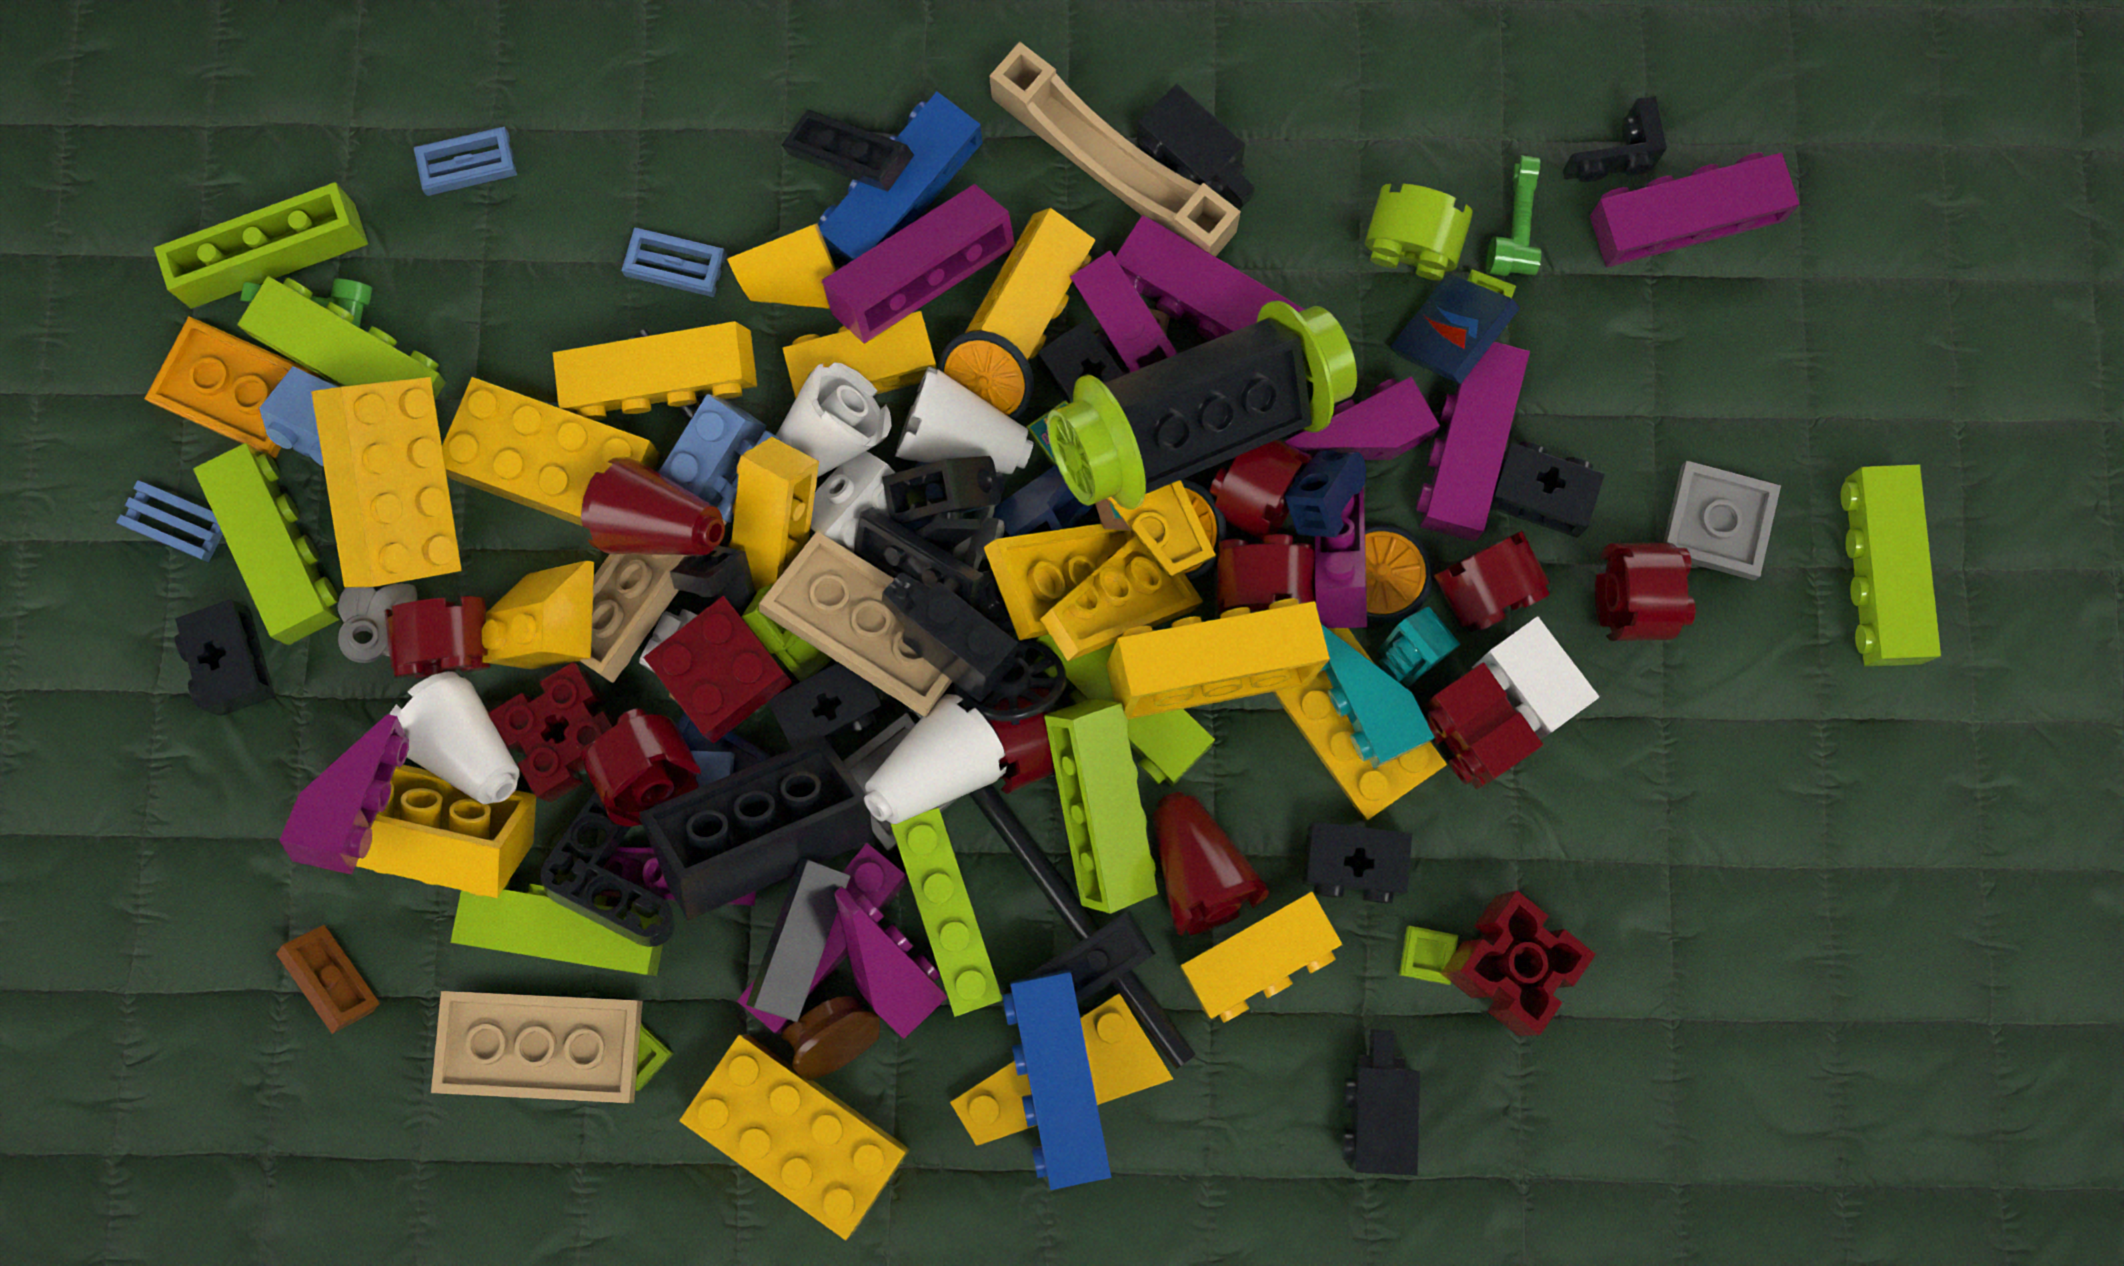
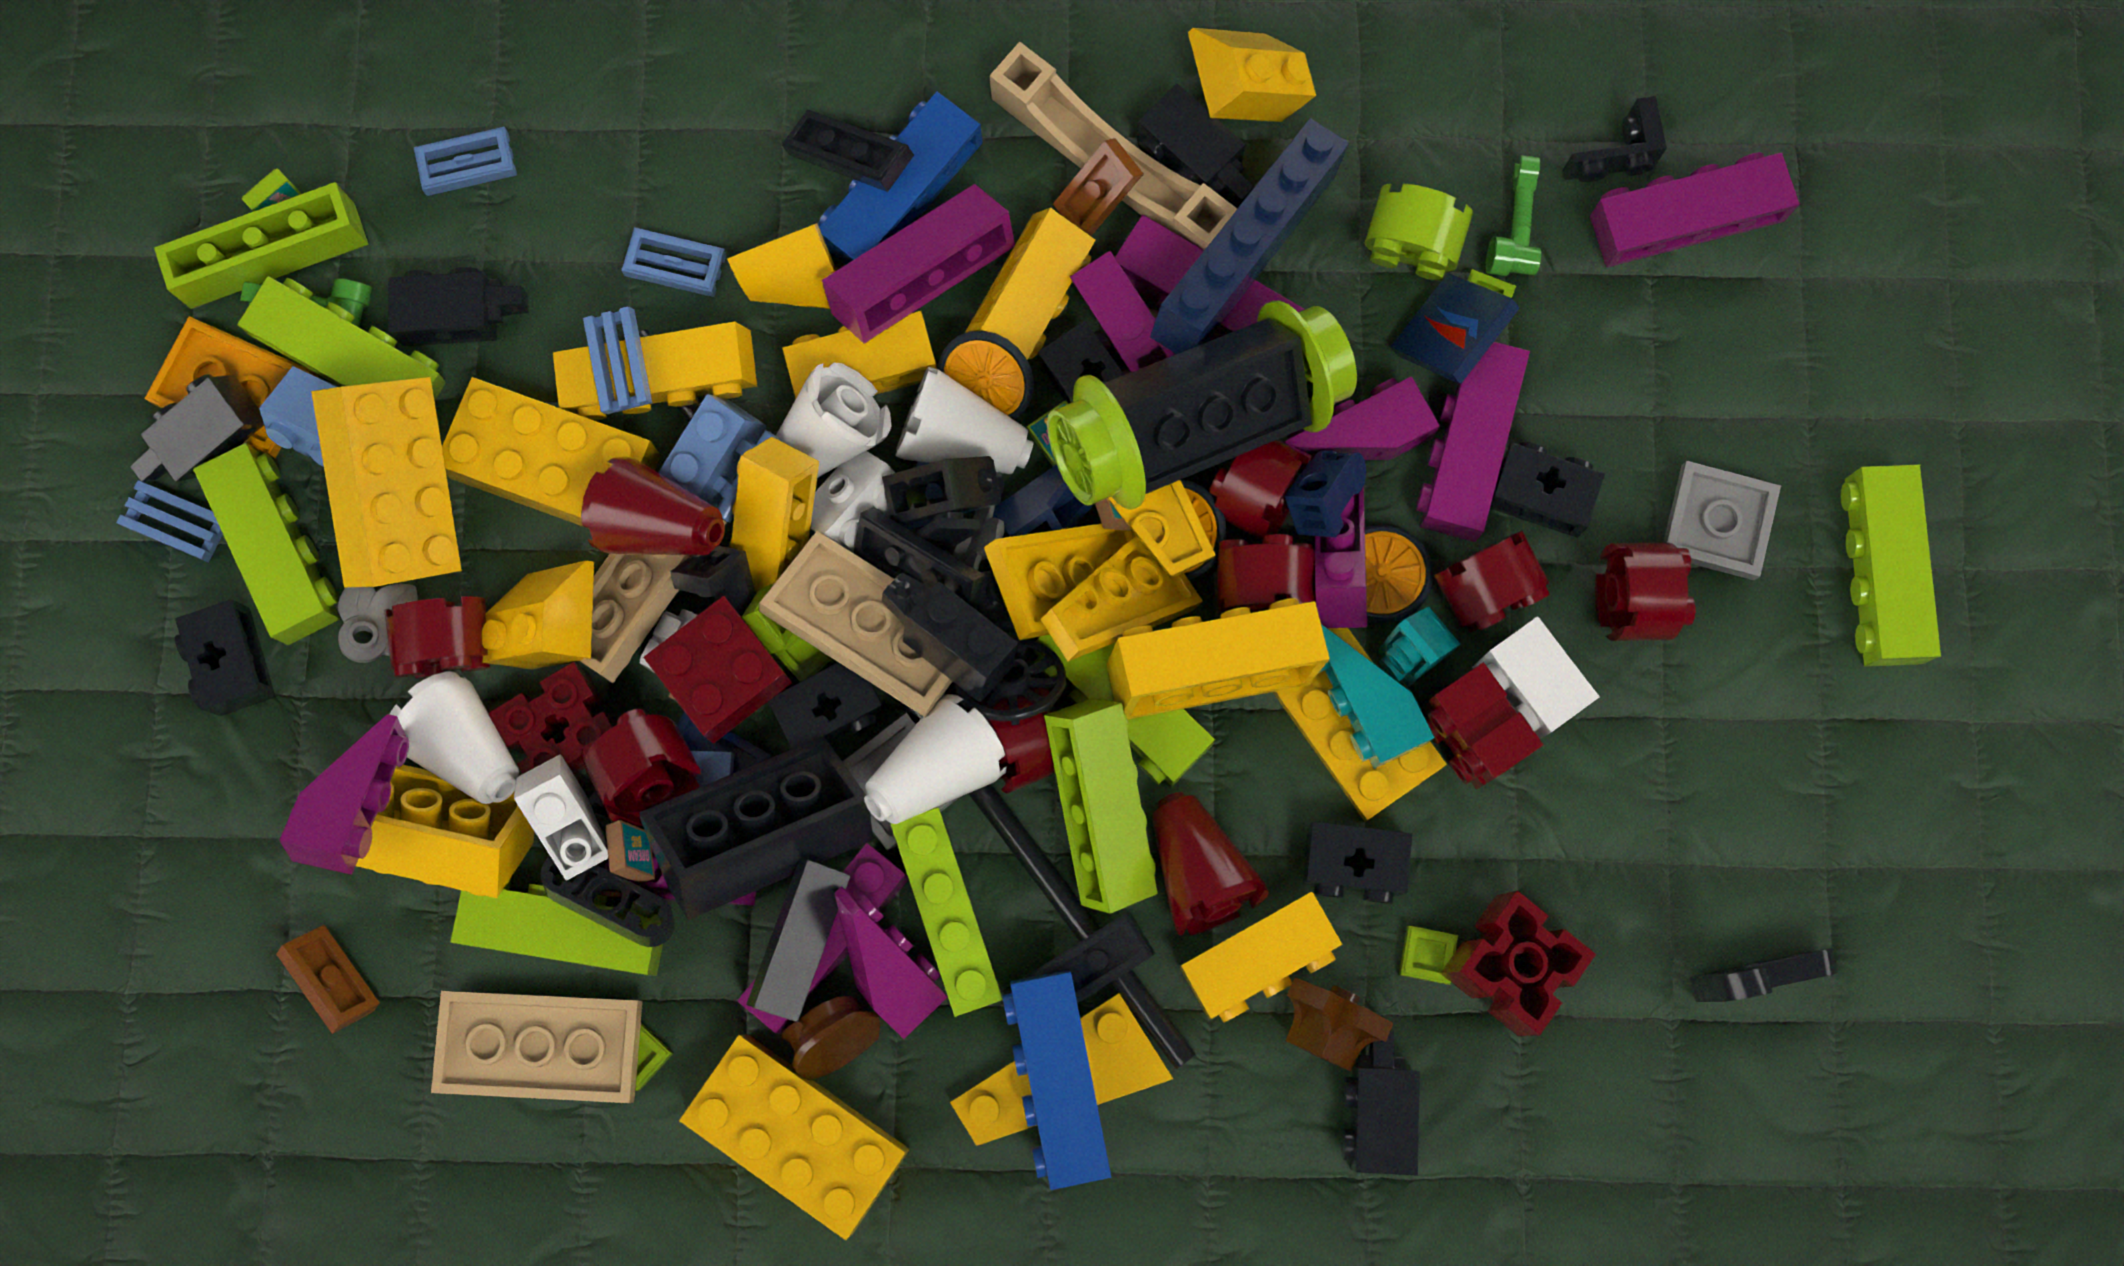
(198, 428): none -> hinge
(269, 191): none -> lime tile
(450, 306): none -> black hinge
(561, 816): none -> white slope
(608, 321): none -> medium blue tile
(629, 852): none -> tile
(1098, 187): none -> dark orange plate
(1249, 239): none -> dark blue brick
(1250, 75): none -> yellow slope
(1333, 1023): none -> reddish brown brick
(1761, 977): none -> black beam

